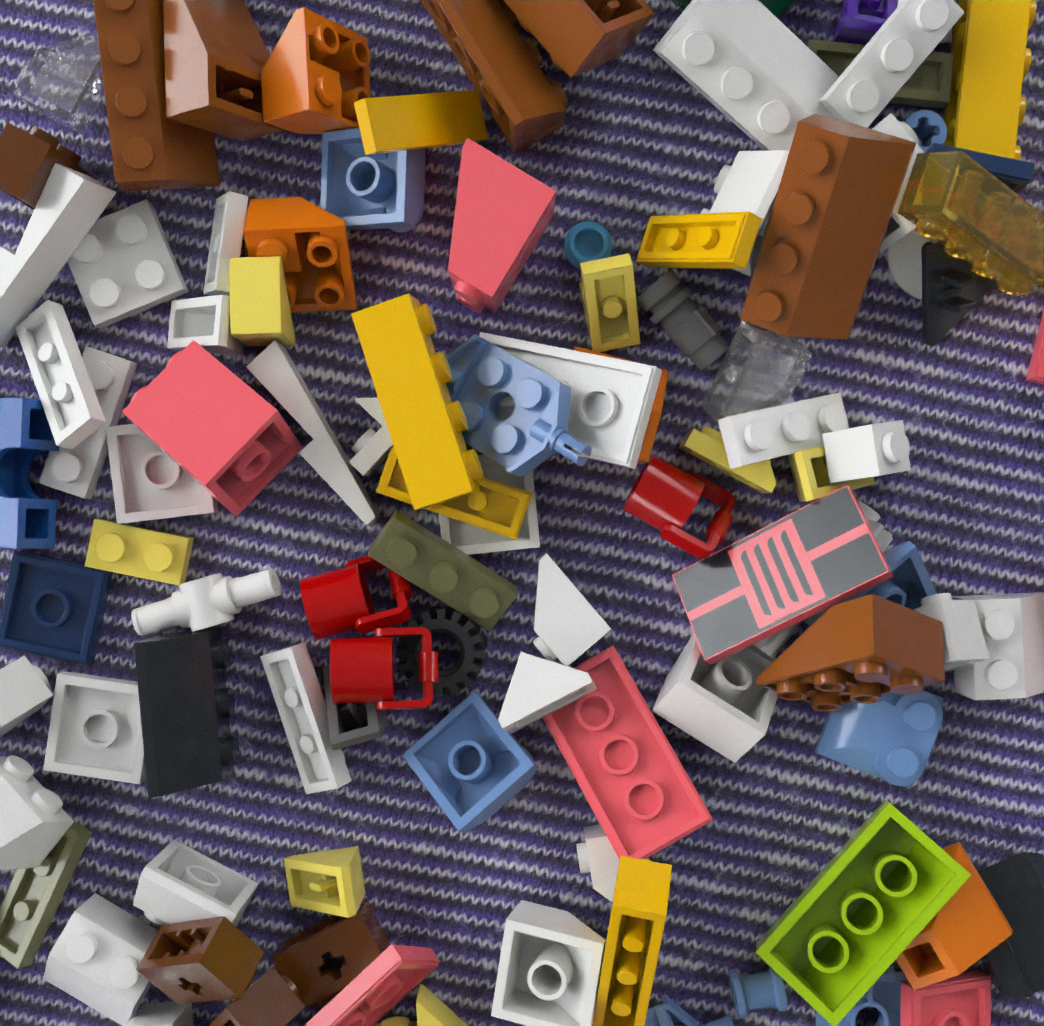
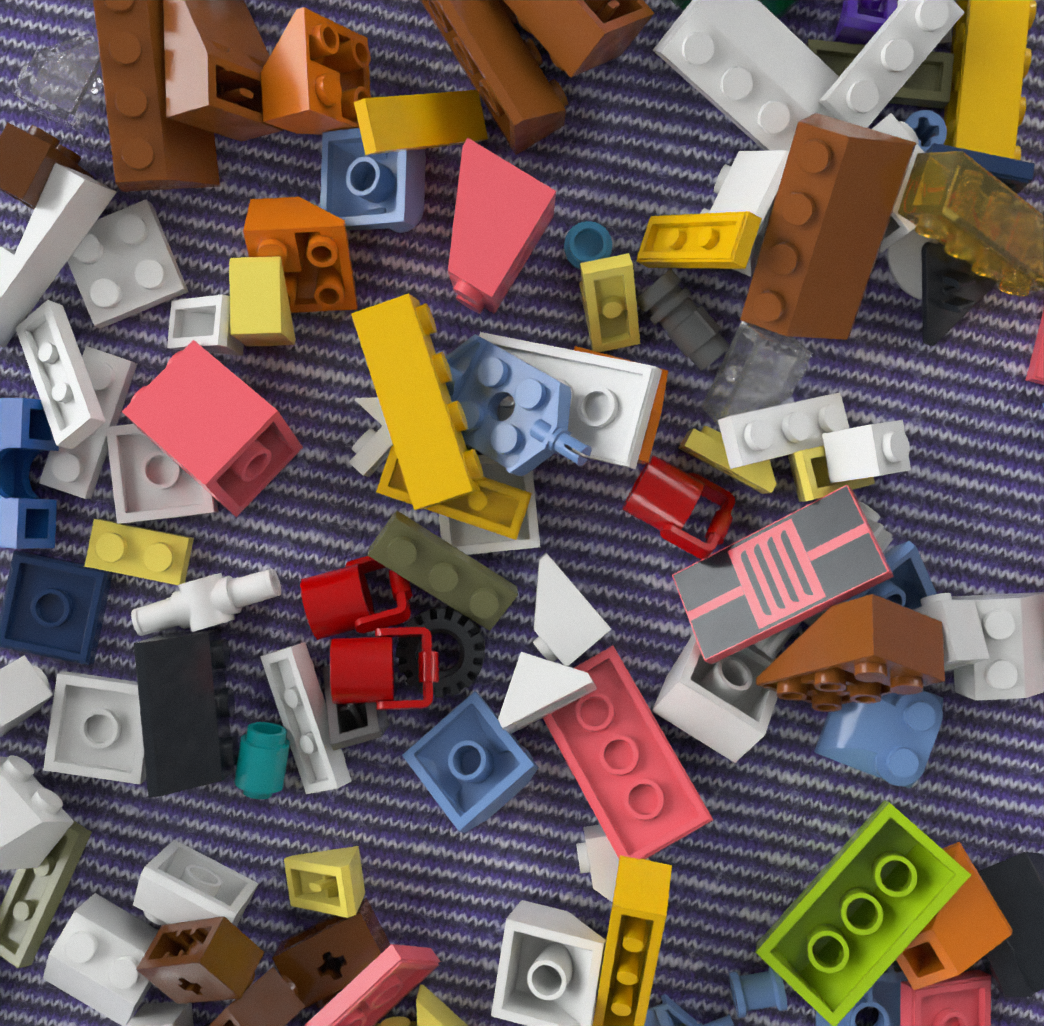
(225, 241): white plate -> none
(262, 760): none -> teal brick
(324, 453): white slope -> none

